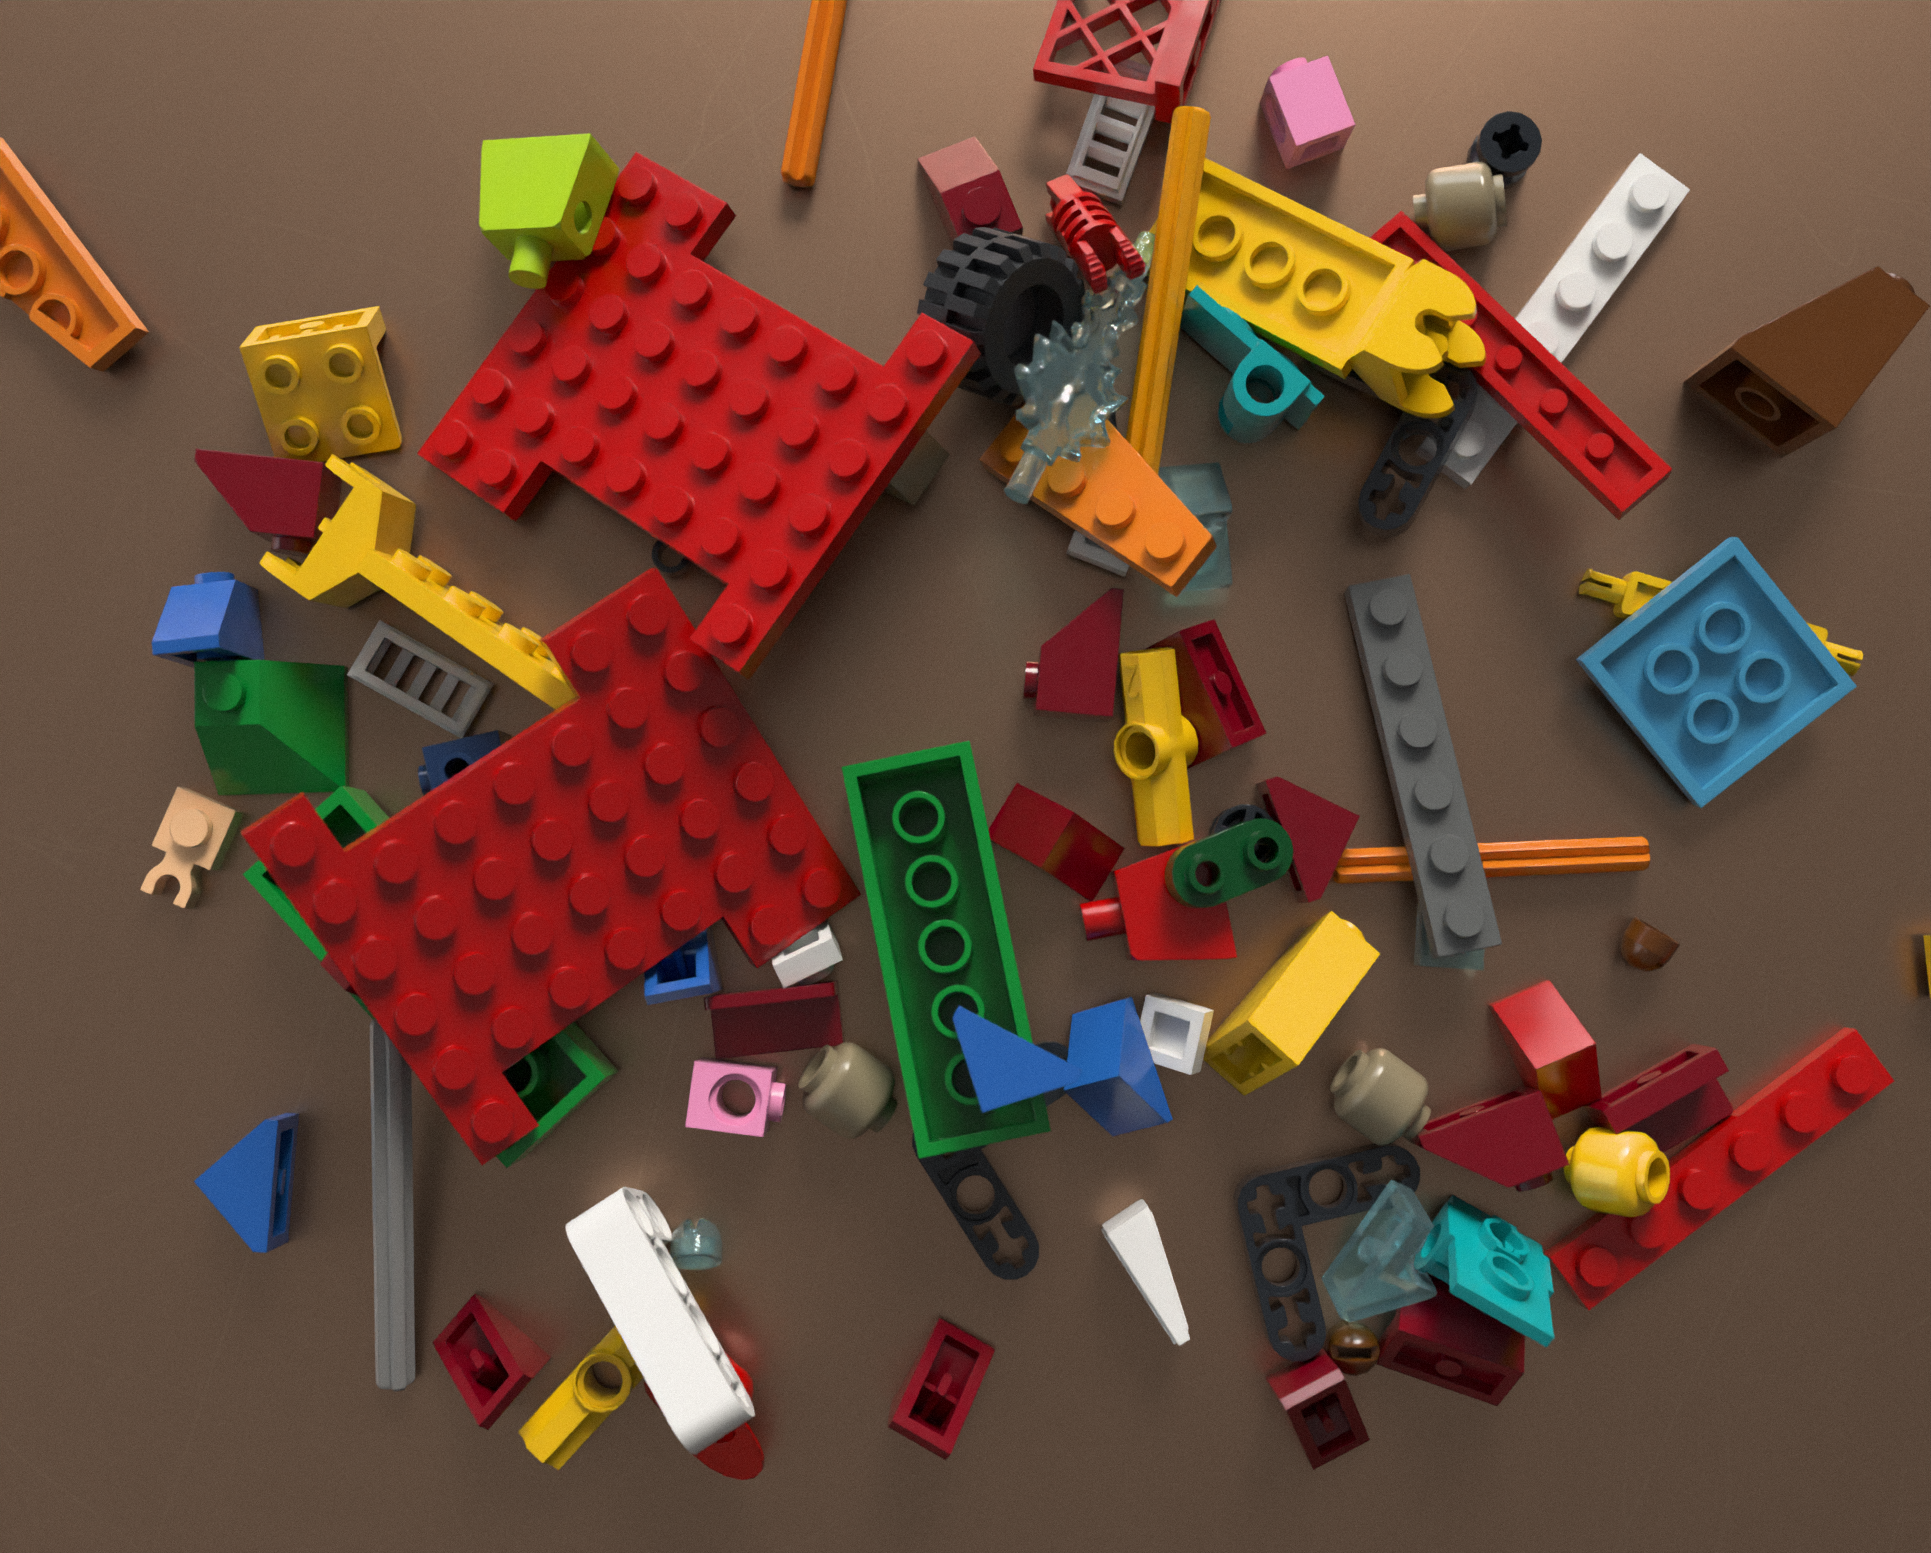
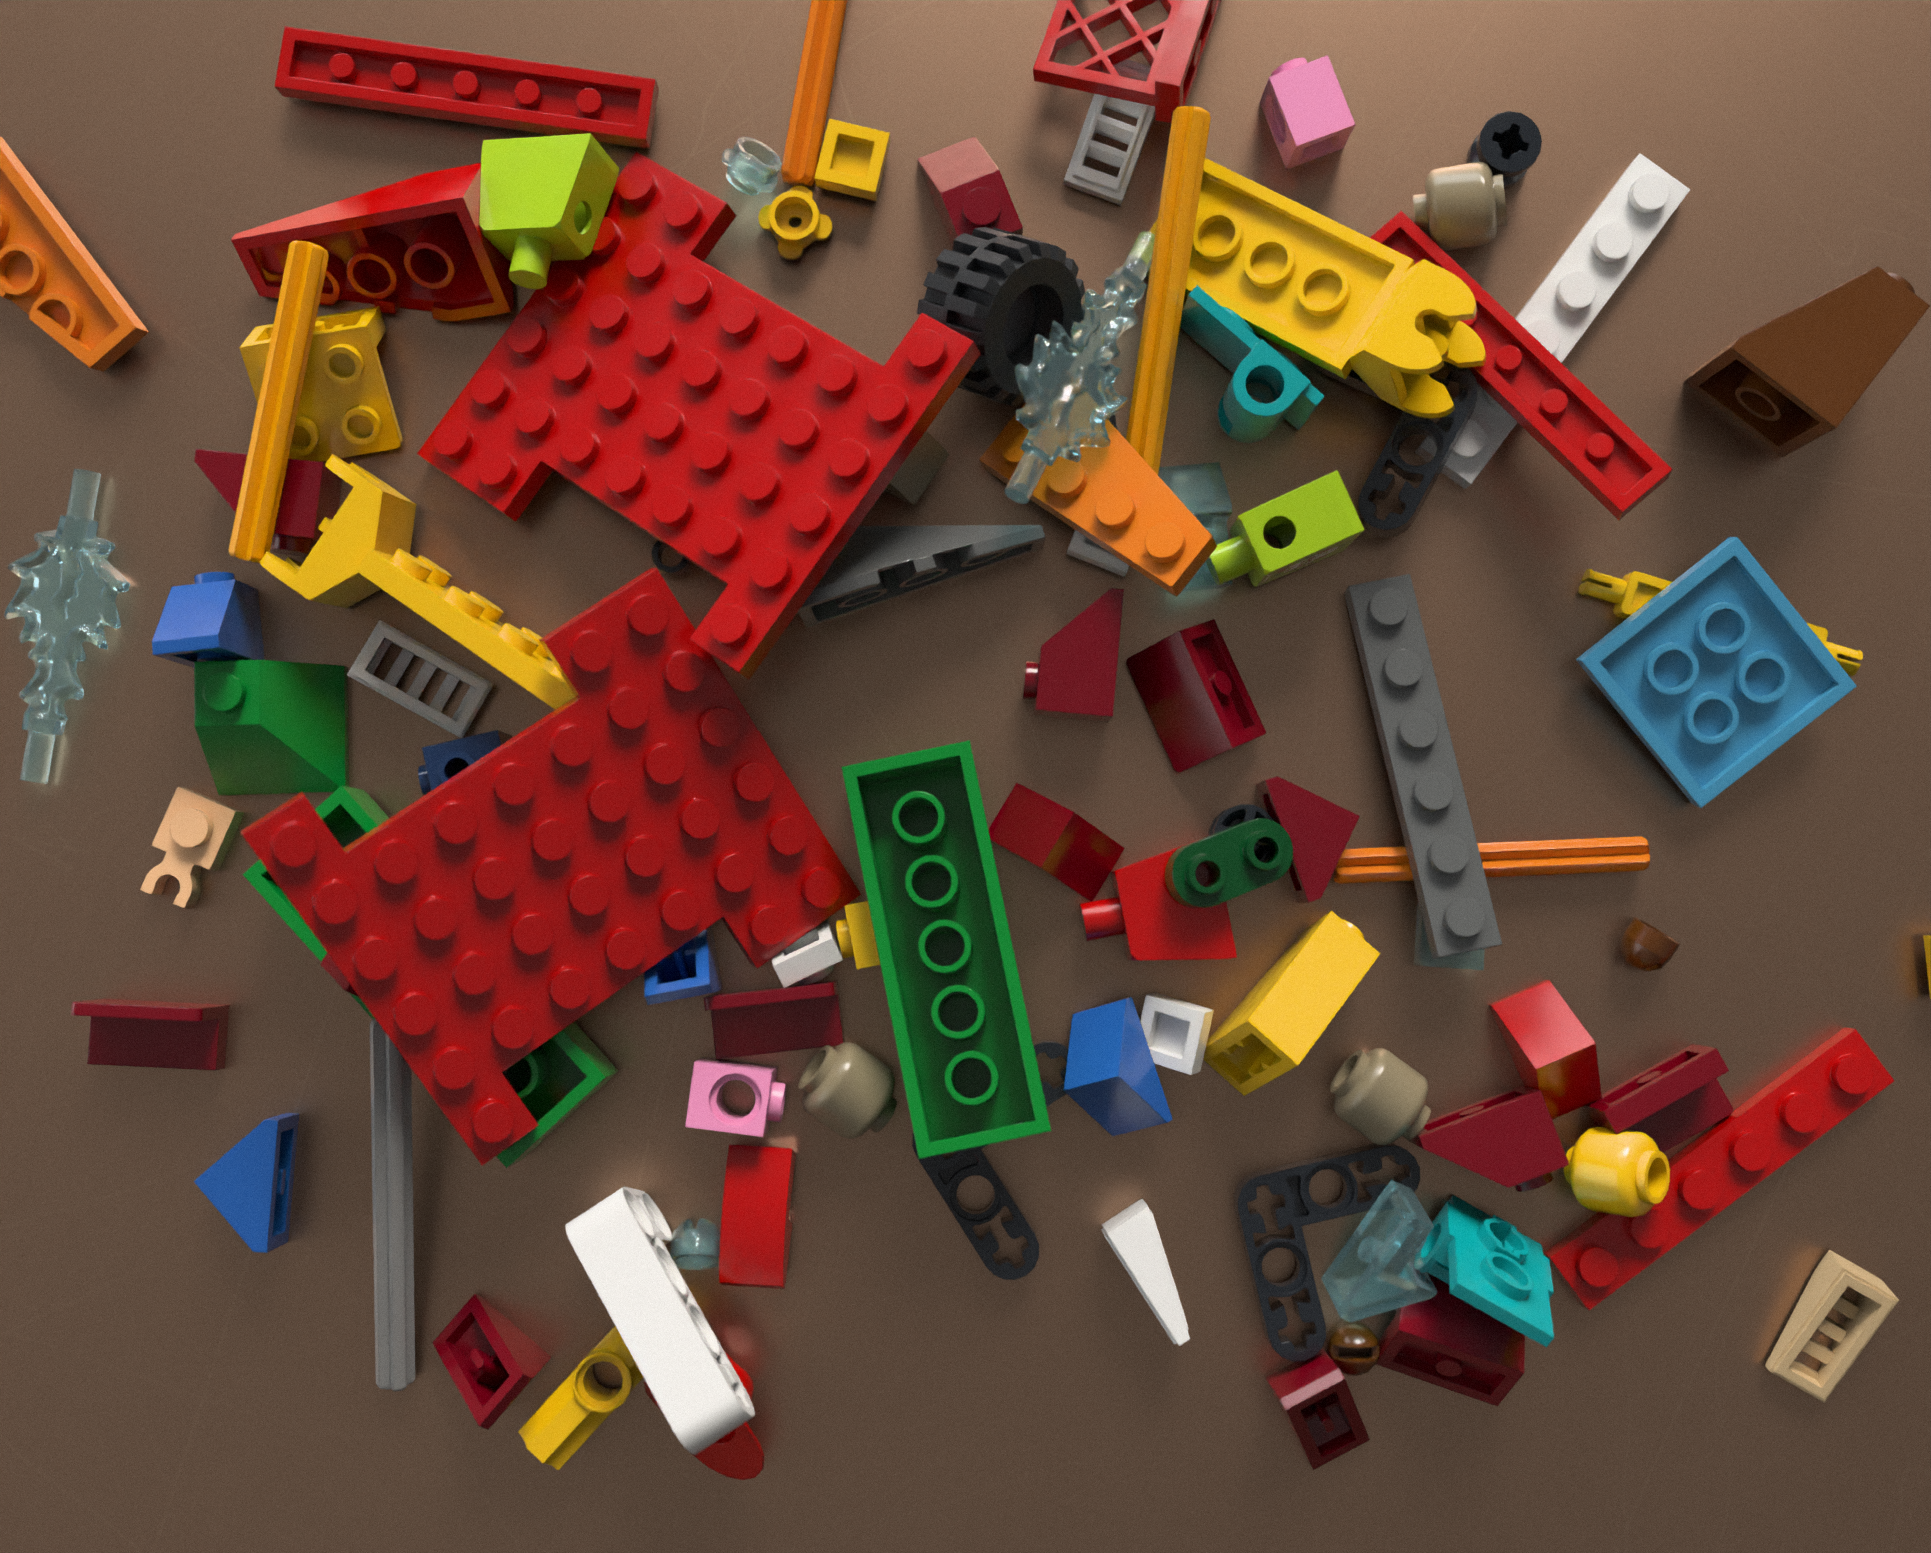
(65, 600): none -> clear light blue piece
(155, 1033): none -> dark red panel
(278, 401): none -> light orange axle
(394, 249): none -> red wedge
(466, 87): none -> red plate
(751, 166): none -> clear light blue plate
(756, 1216): none -> red slope
(792, 204): none -> yellow plate
(852, 159): none -> yellow plate
(857, 935): none -> yellow plate
(899, 560): none -> dark grey wedge
(940, 1388): dark red slope -> none
(1005, 1065): blue slope -> none
(1090, 234): red hinge -> none
(1156, 746): yellow piece -> none
(1306, 522): none -> lime torso
(1810, 1314): none -> tan slope

